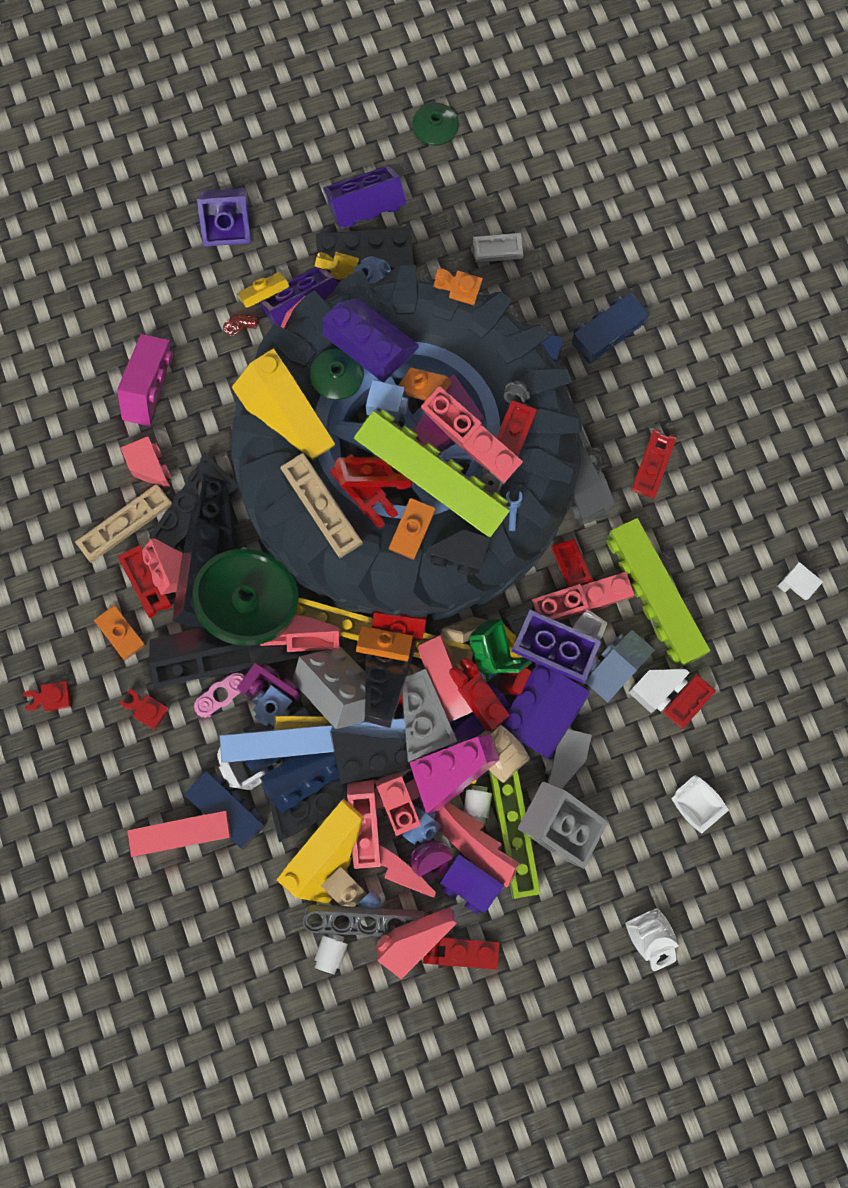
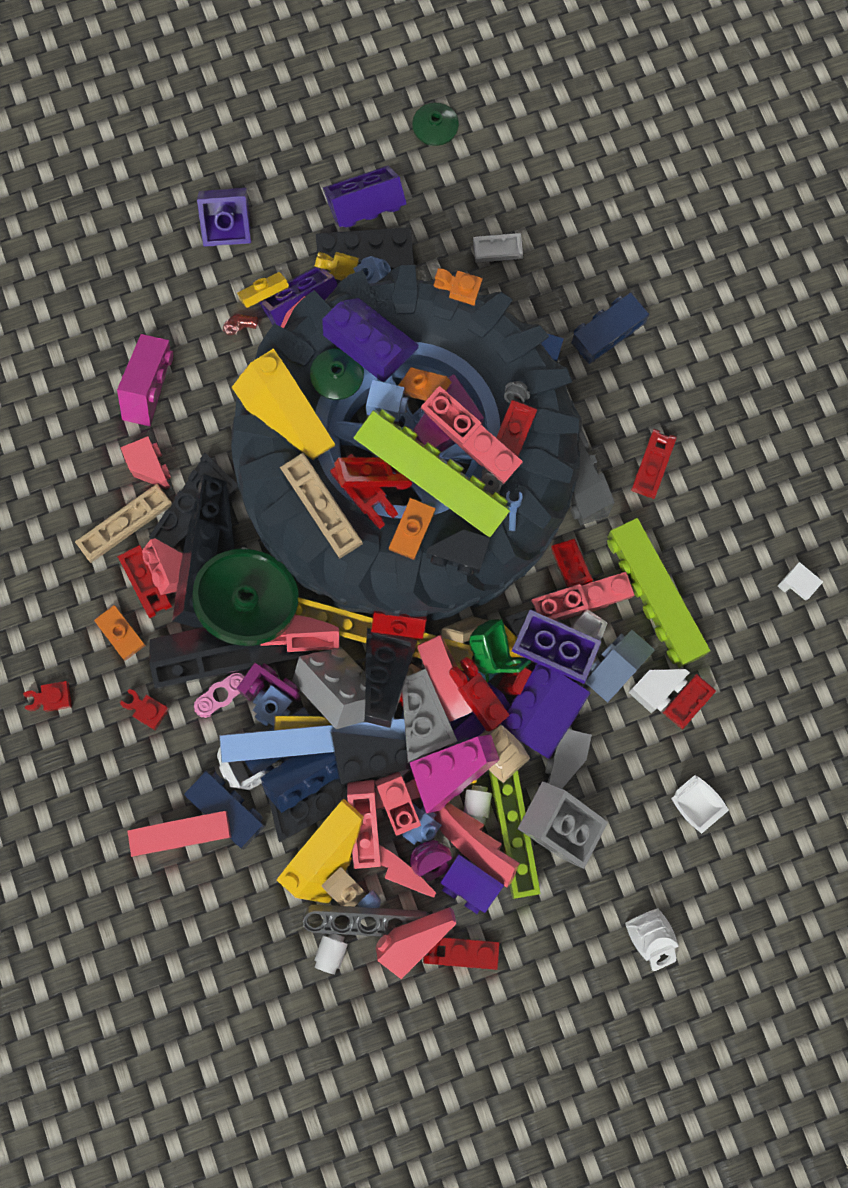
(384, 643): orange plate -> none

